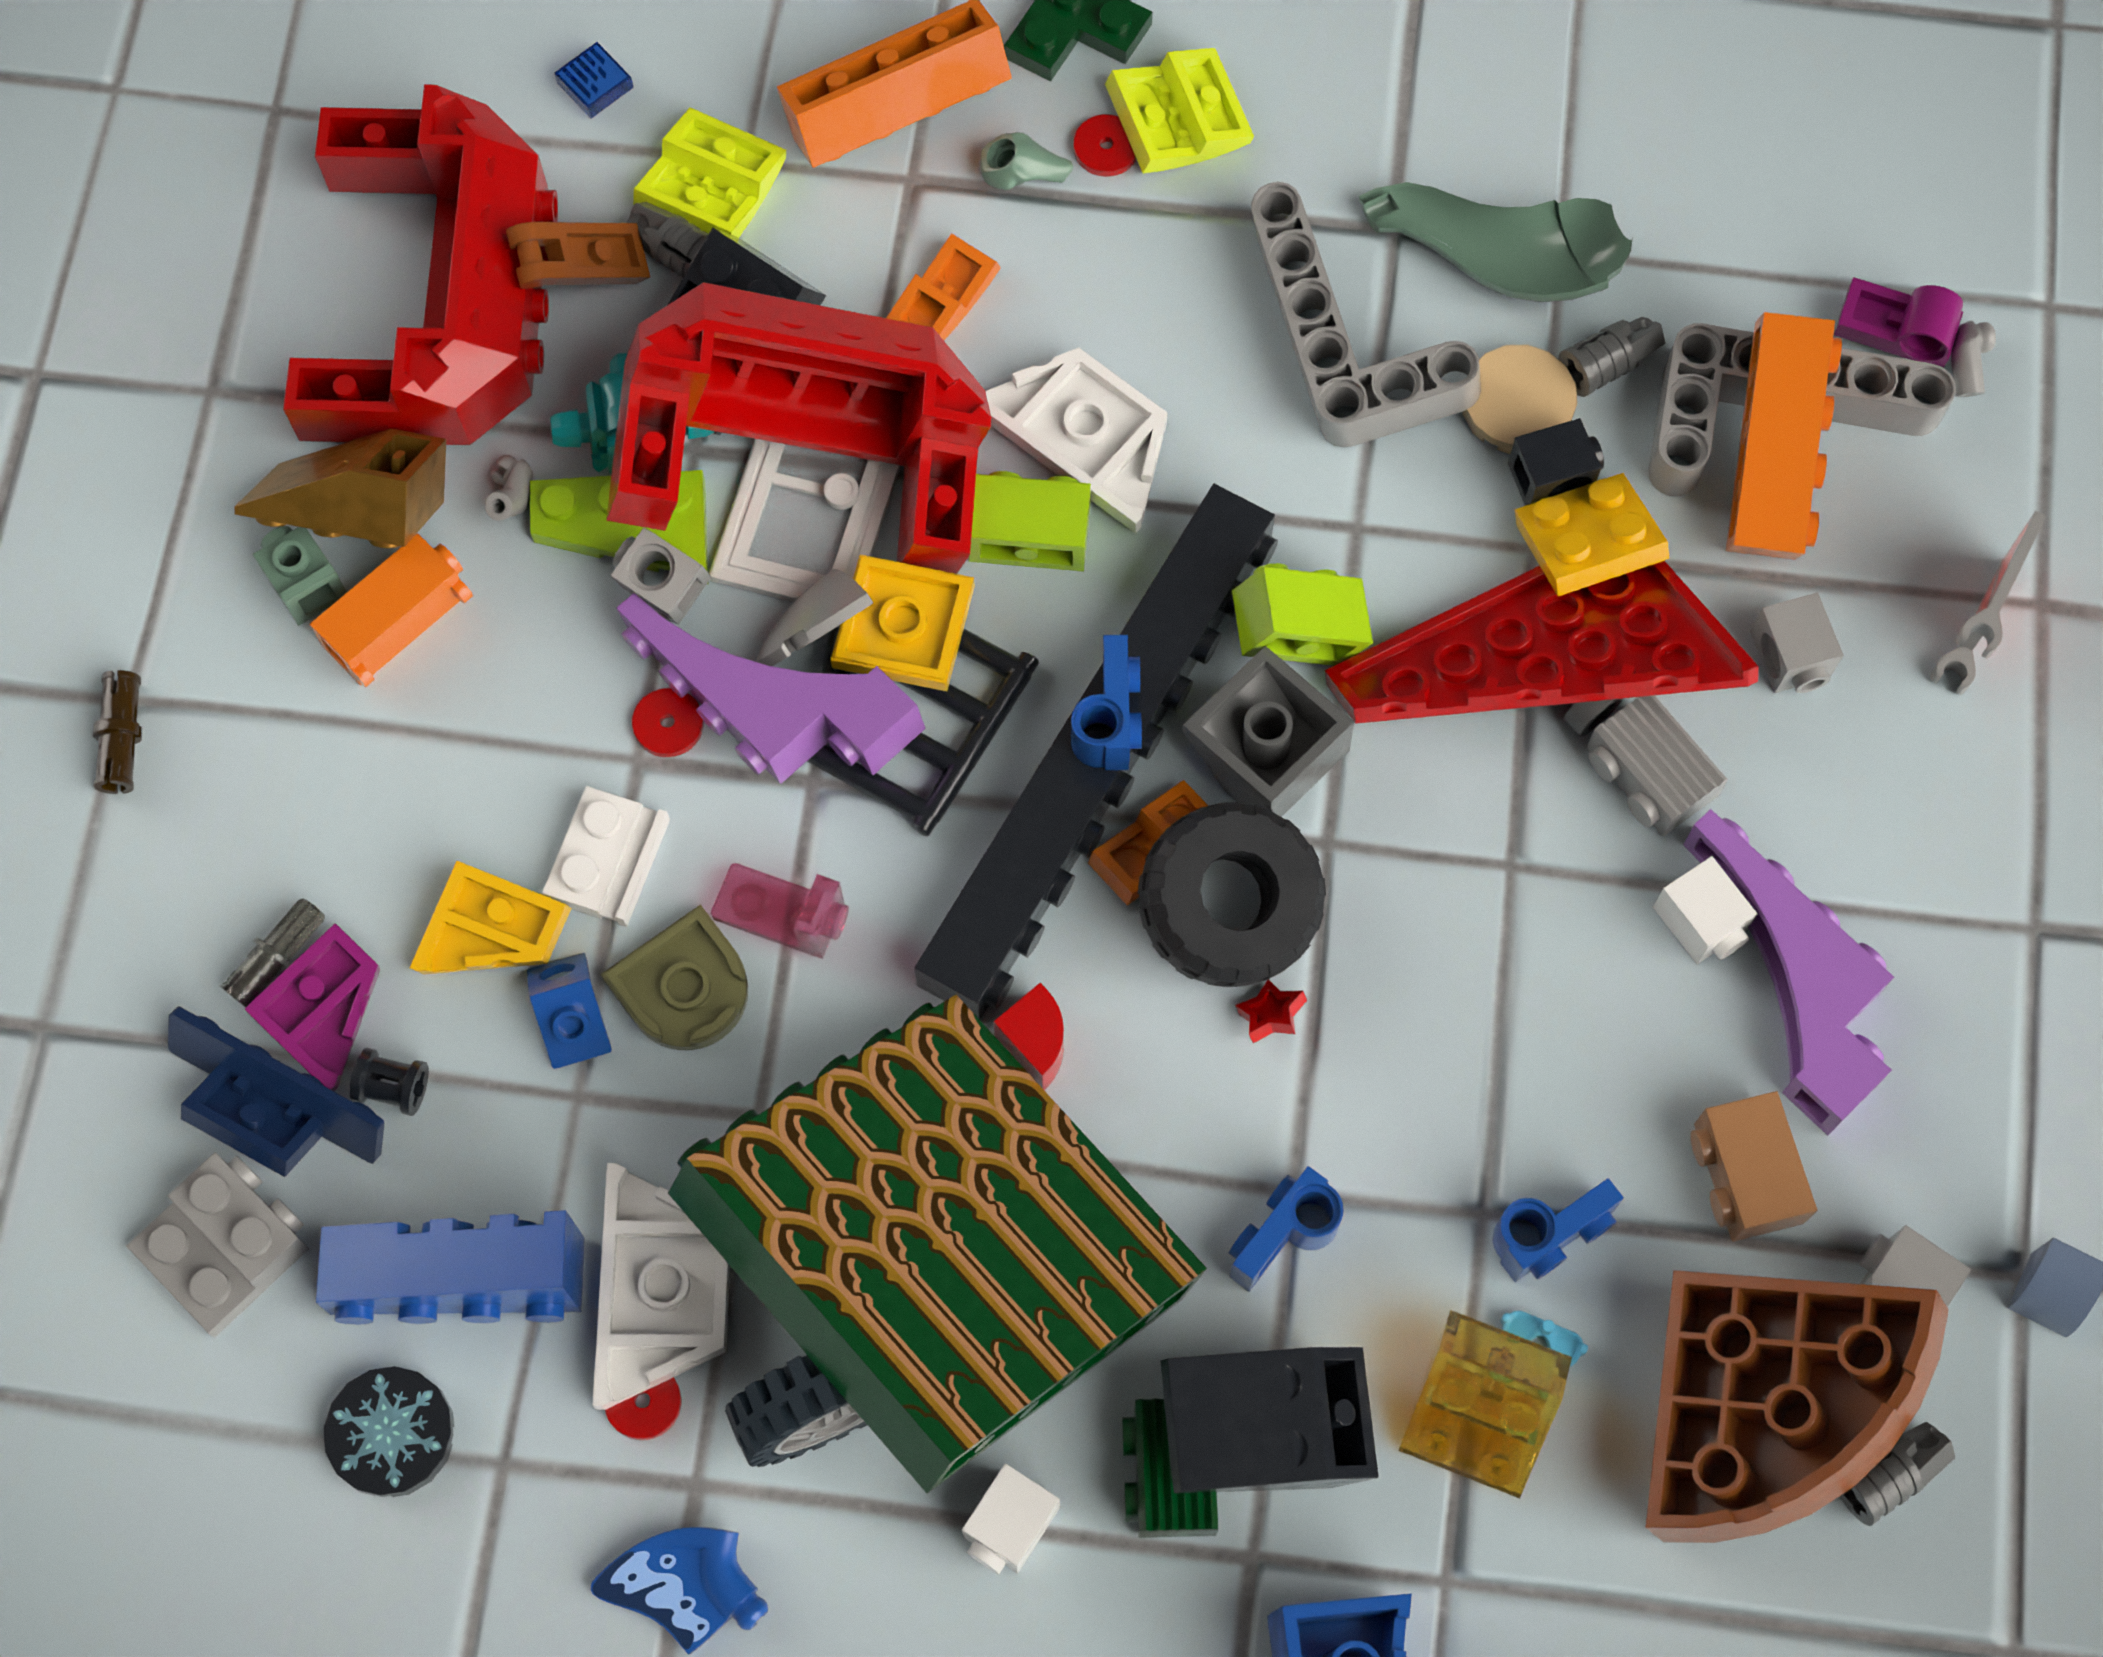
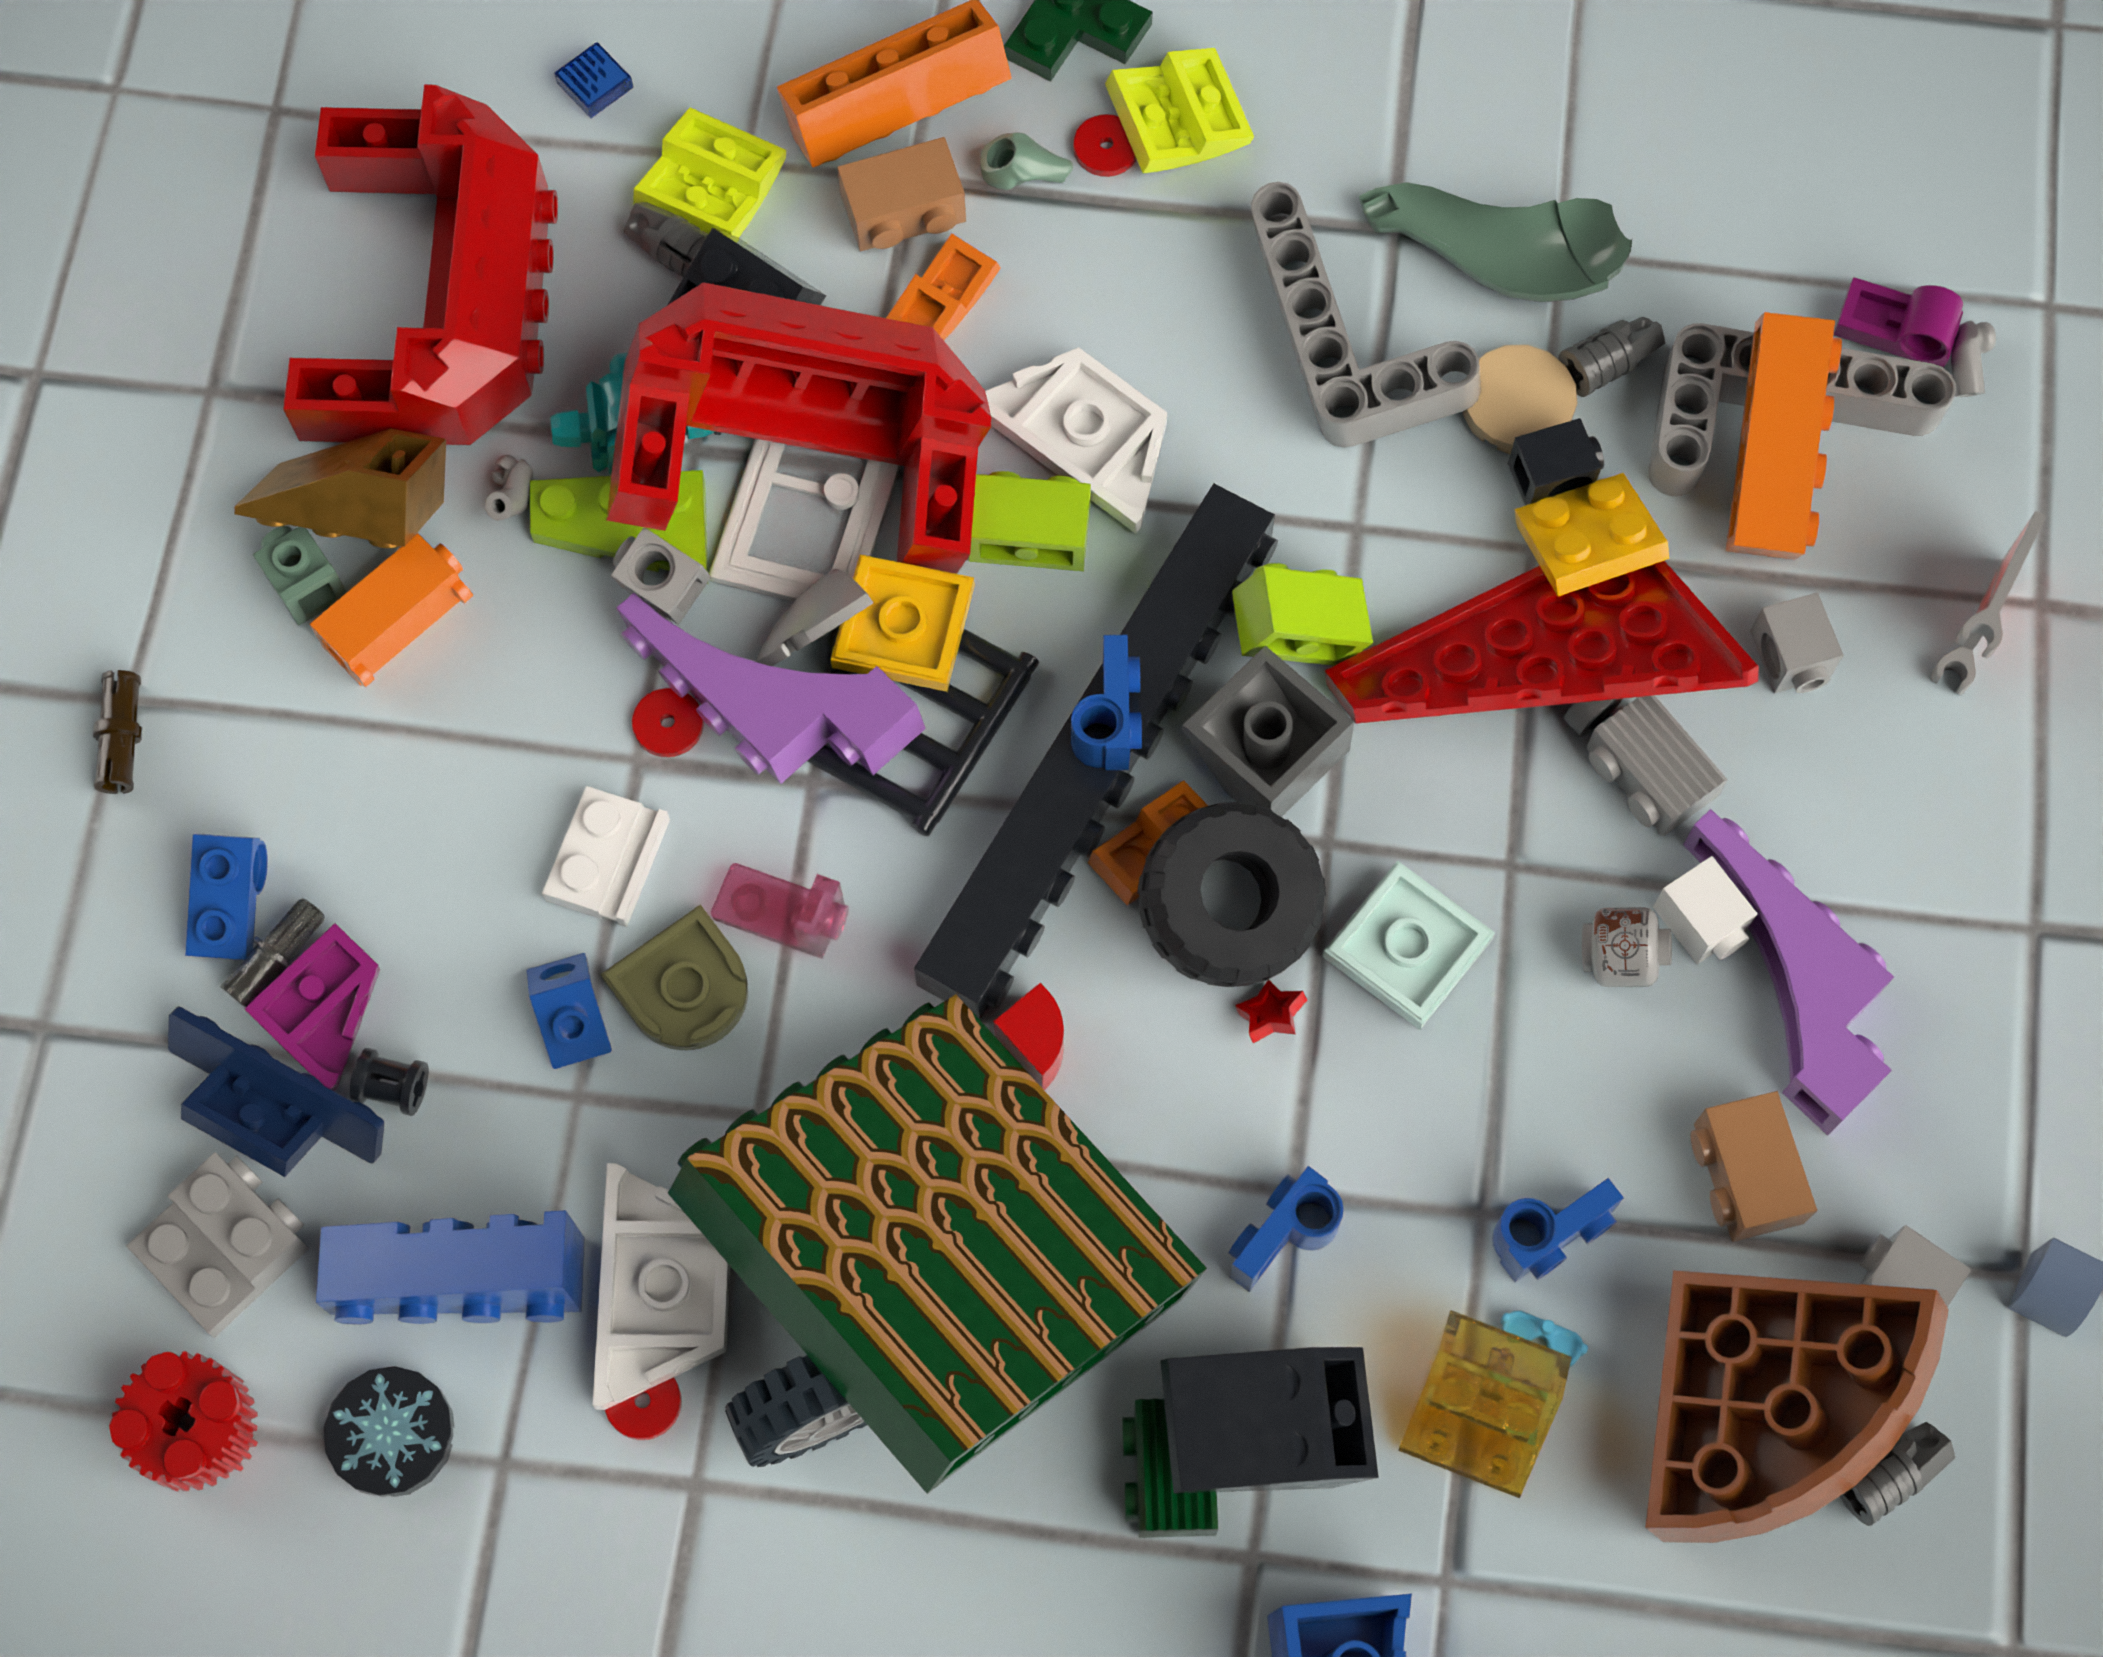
(157, 1402): none -> red brick
(223, 894): none -> blue plate
(488, 925): yellow wing -> none
(578, 253): dark orange plate -> none
(684, 1583): blue arm -> none
(902, 194): none -> medium nougat piece
(1009, 1521): white brick -> none
(1408, 945): none -> light aqua plate
(1625, 947): none -> light grey head

